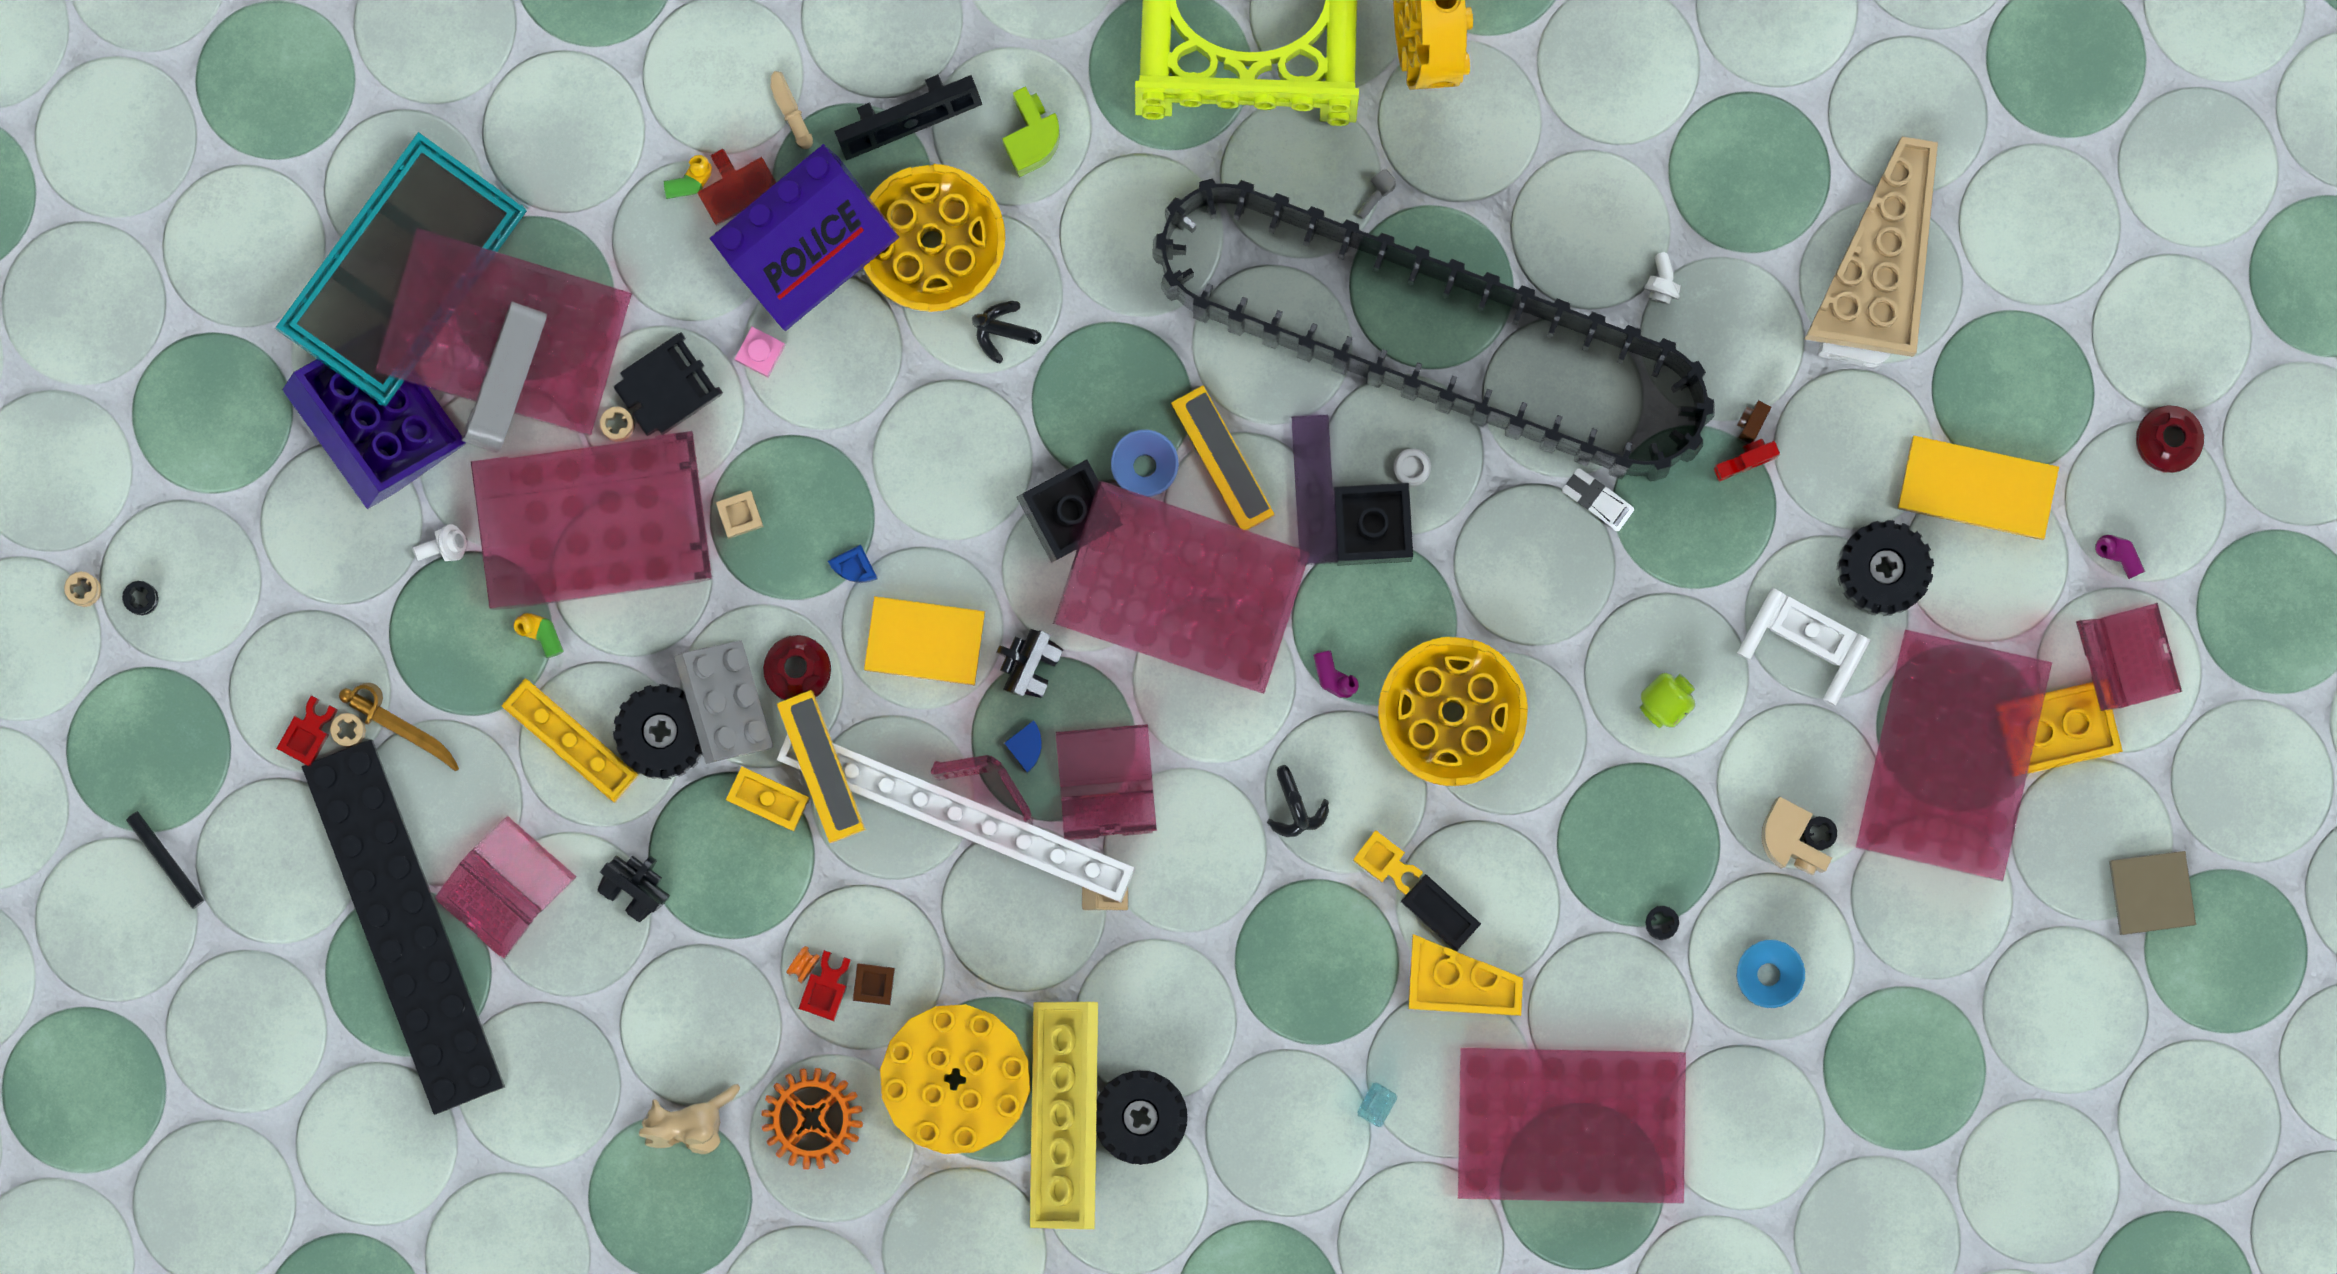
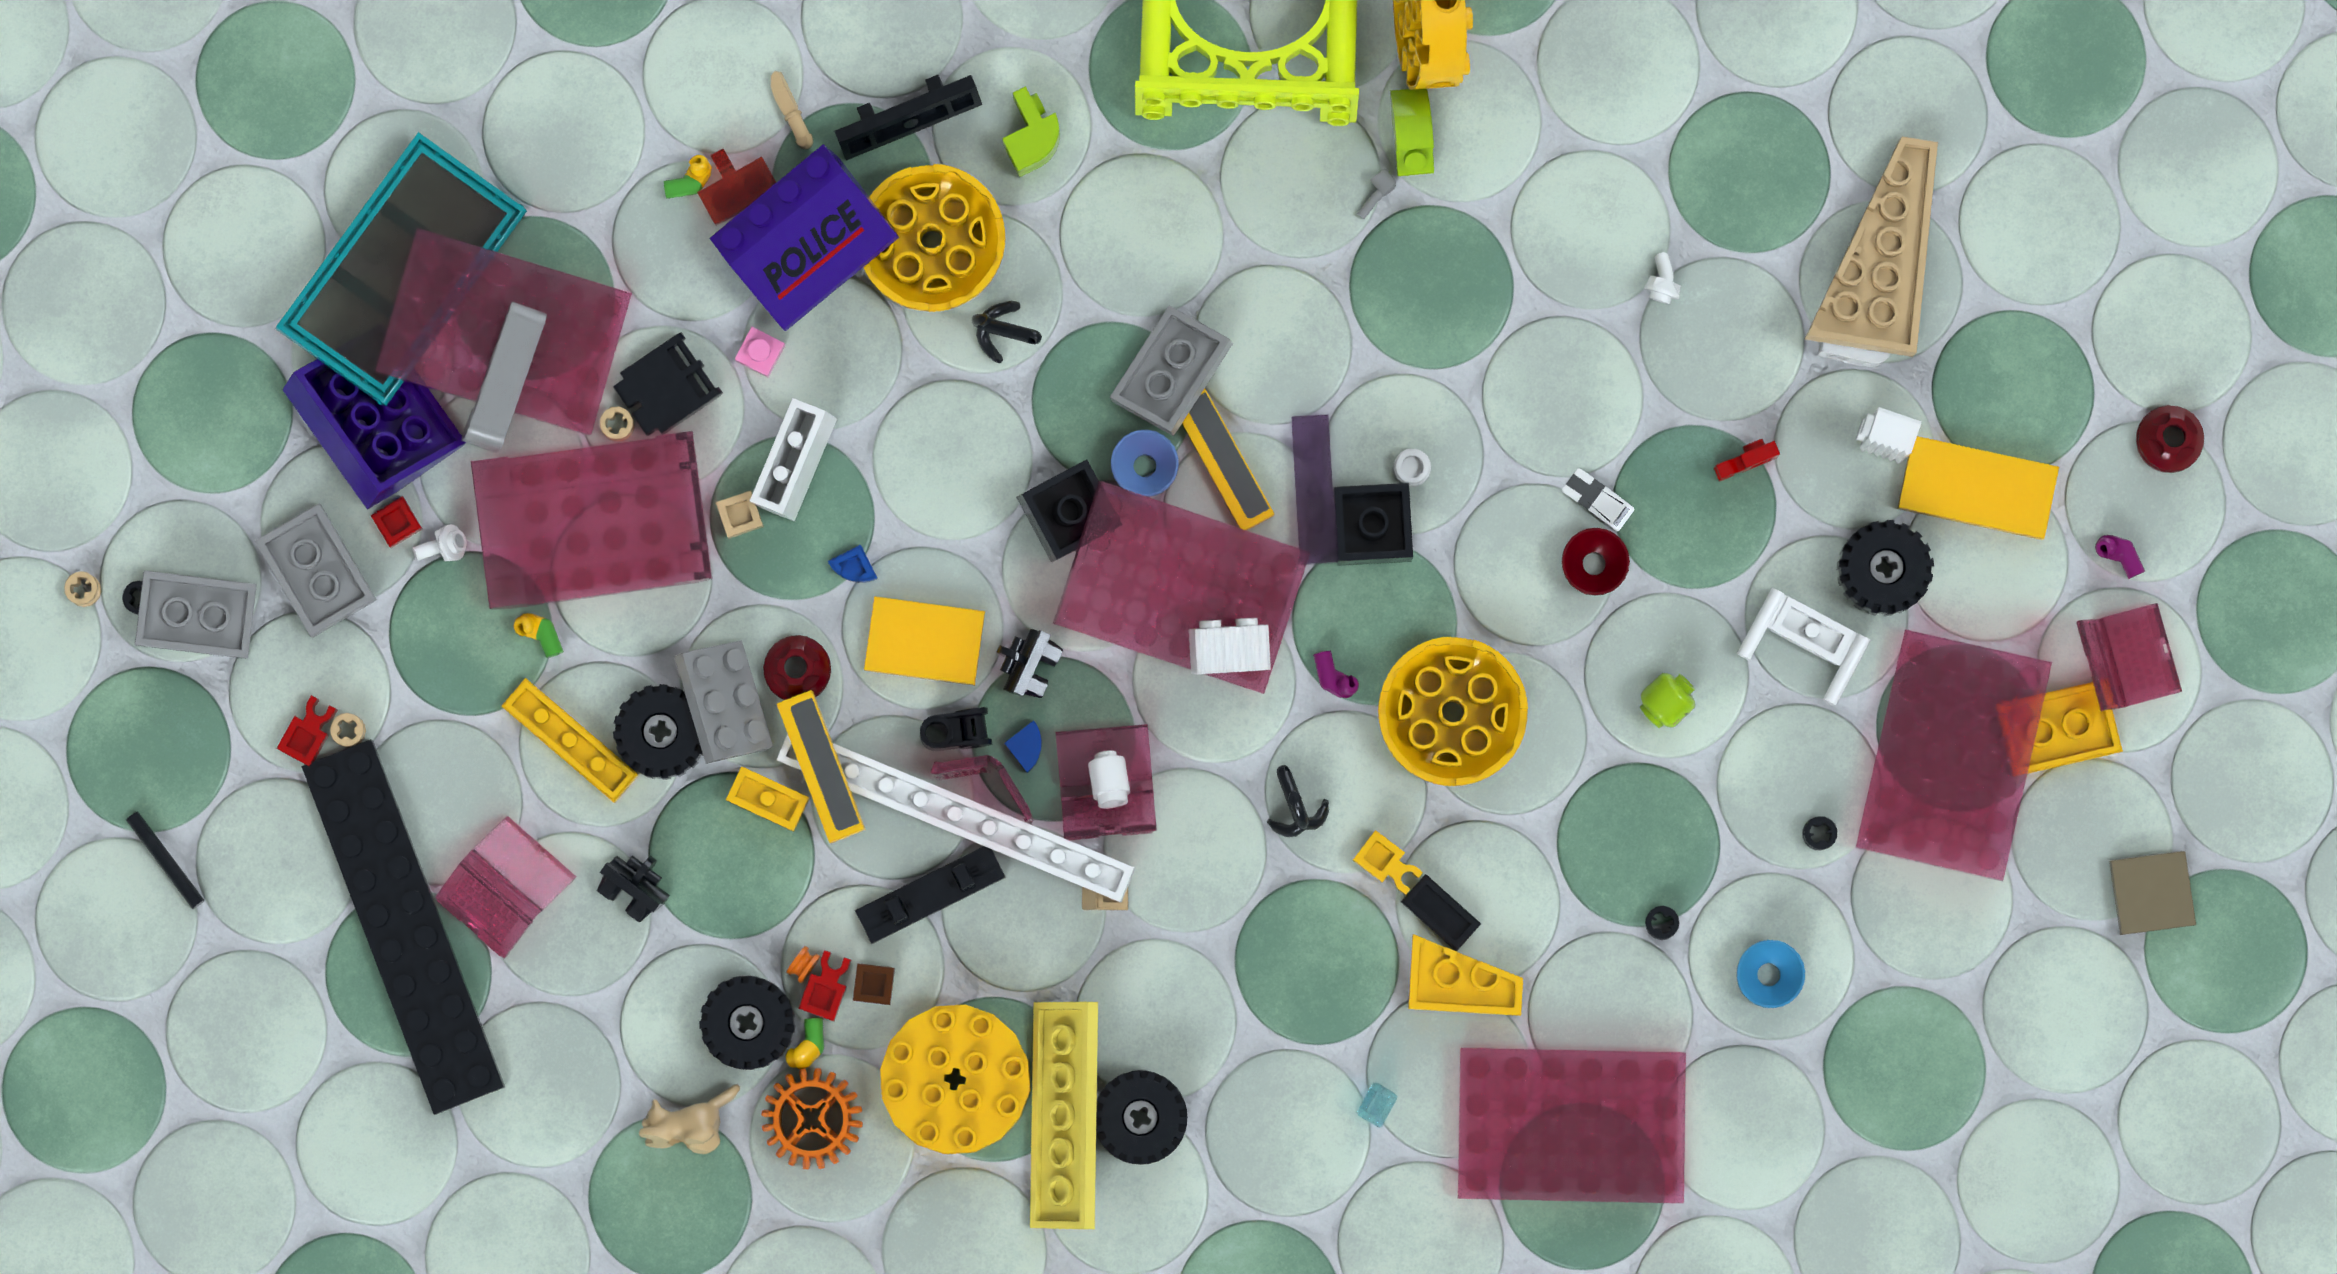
(195, 614): none -> light grey plate
(315, 570): none -> light grey plate
(394, 723): pearl gold sword -> none
(396, 522): none -> red tile
(772, 1015): none -> black bush
(793, 459): none -> white brick
(810, 1047): none -> arm
(930, 894): none -> black hinge
(958, 730): none -> black piece
(1109, 779): none -> white brick
(1171, 370): none -> light grey plate
(1230, 647): none -> white brick
(1412, 131): none -> lime brick
(1453, 274): black piece -> none
(1606, 545): none -> dark red piece
(1752, 421): reddish brown plate -> none
(1782, 835): tan brick -> none
(1888, 434): none -> white brick

